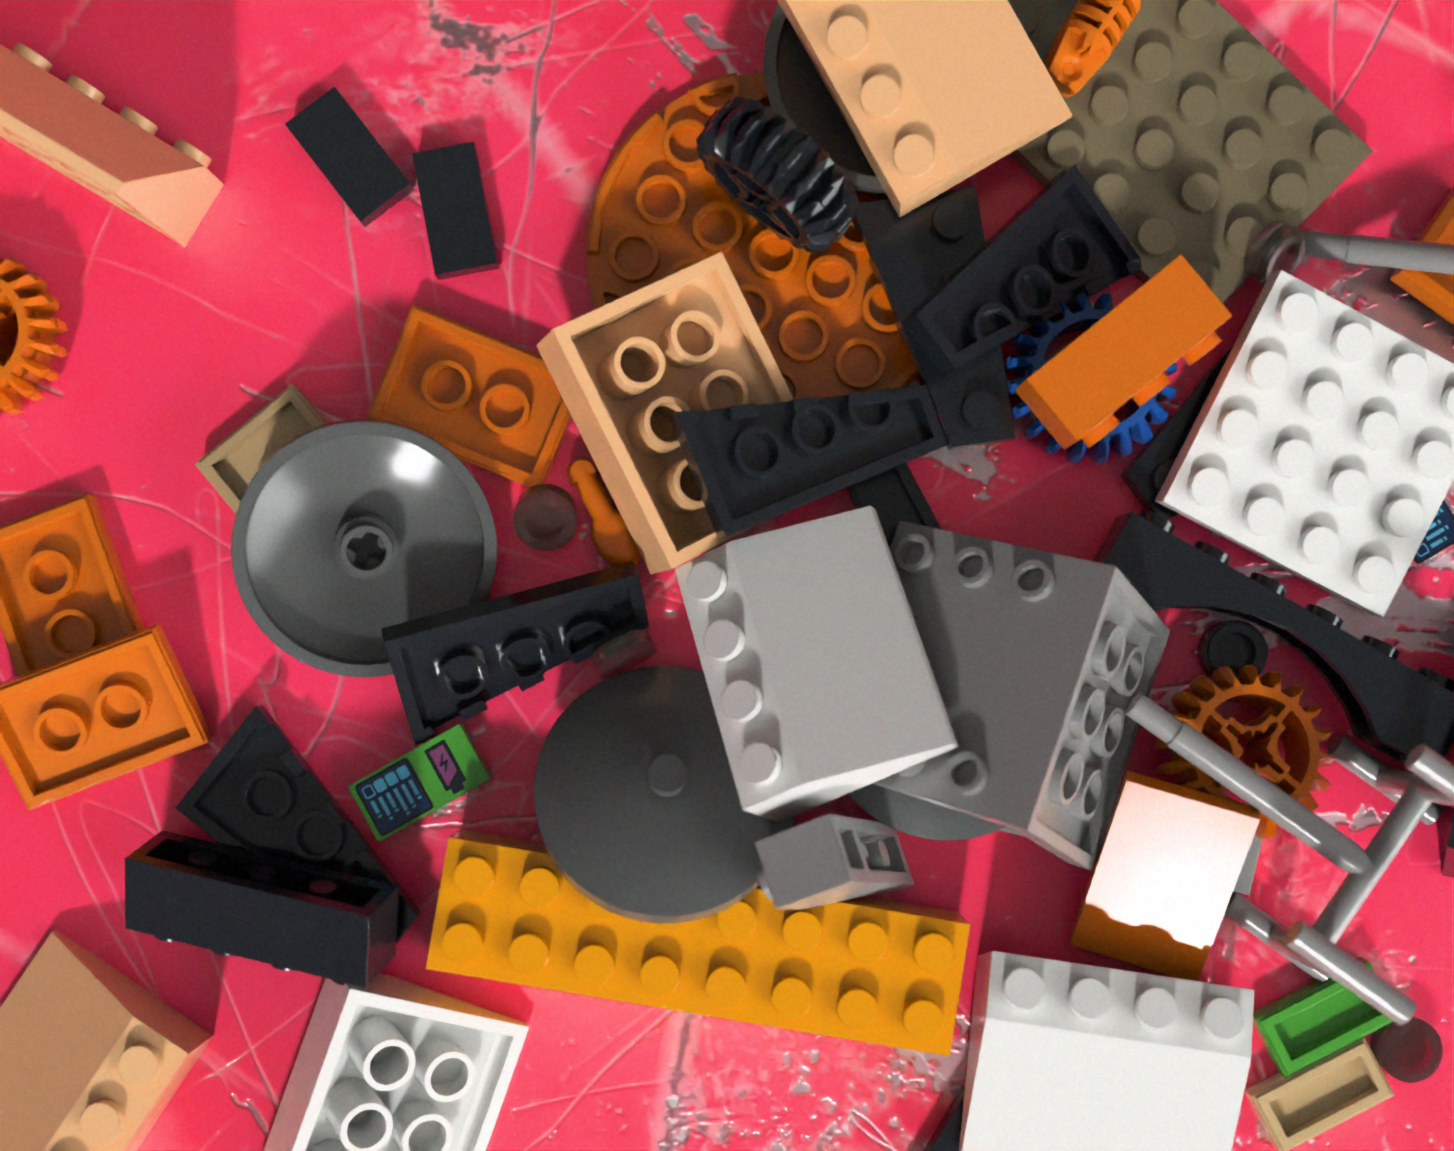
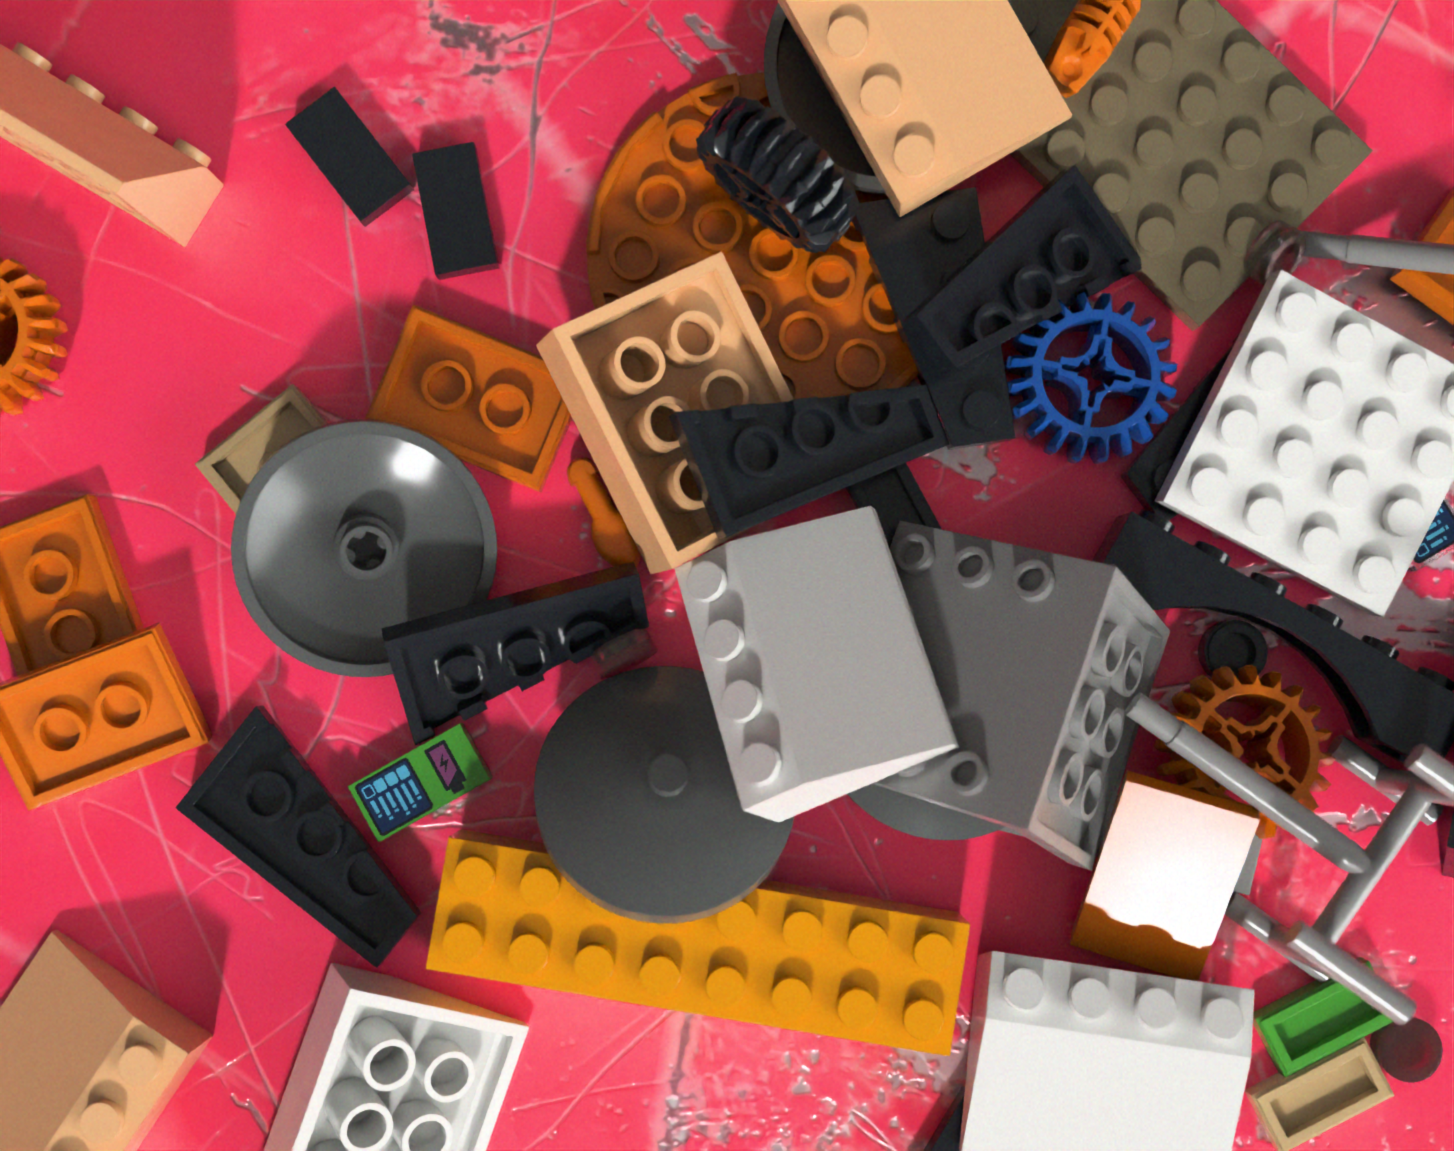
(261, 908): black brick -> none
(545, 517): clear smoke tile -> none
(831, 862): light grey slope -> none
(1125, 355): orange brick -> none

